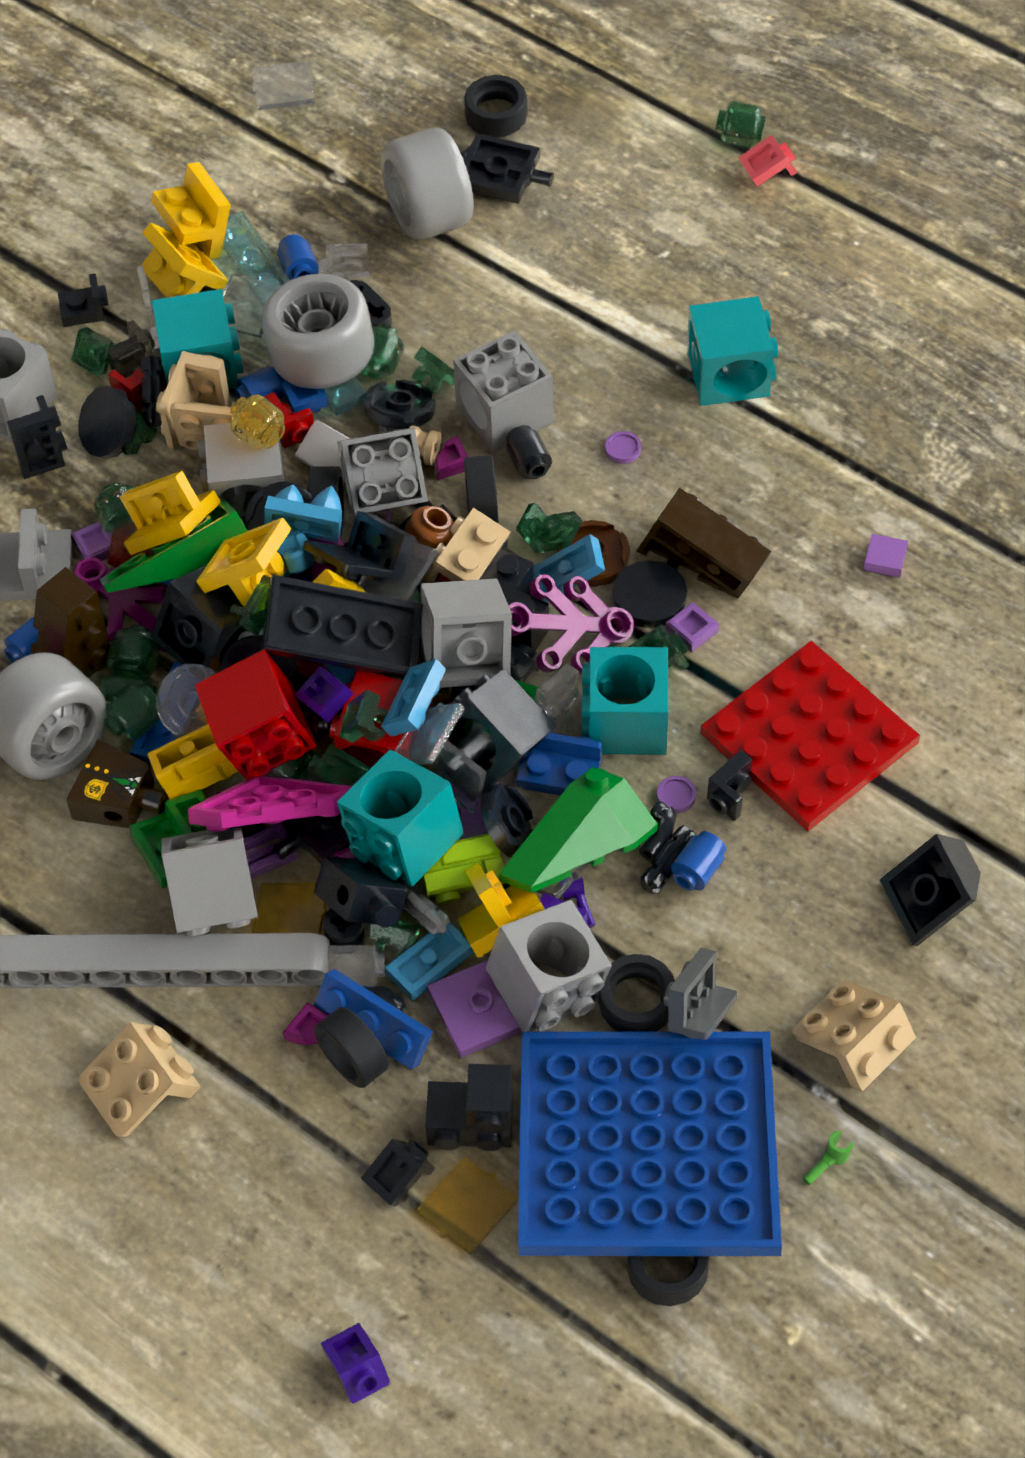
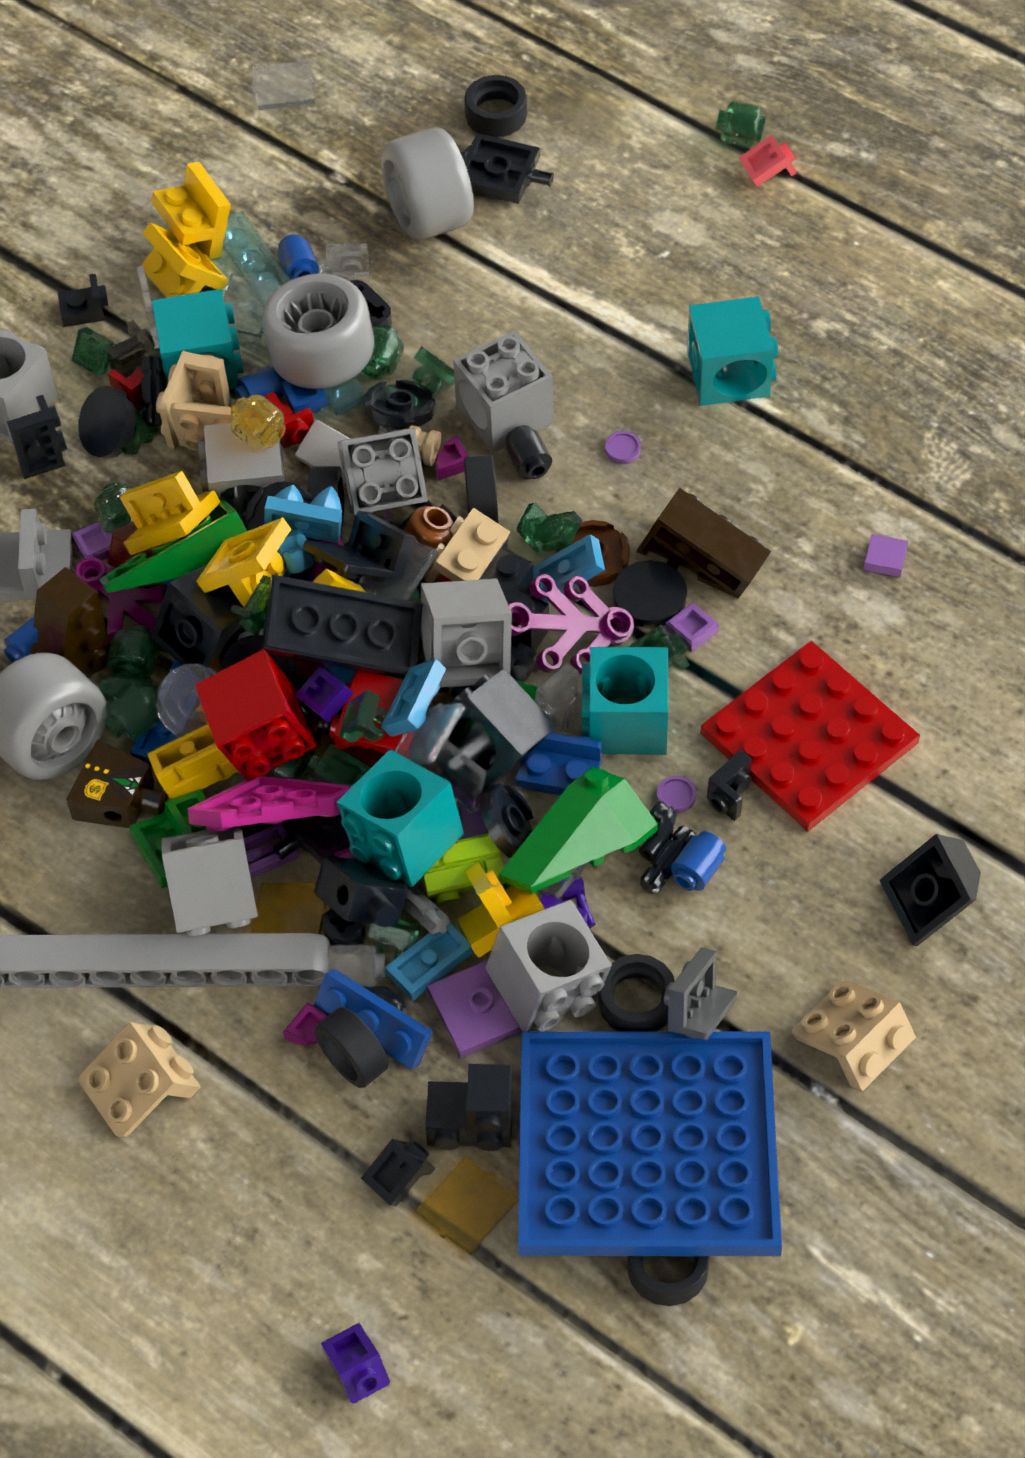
(832, 1155): bright green hand -> none

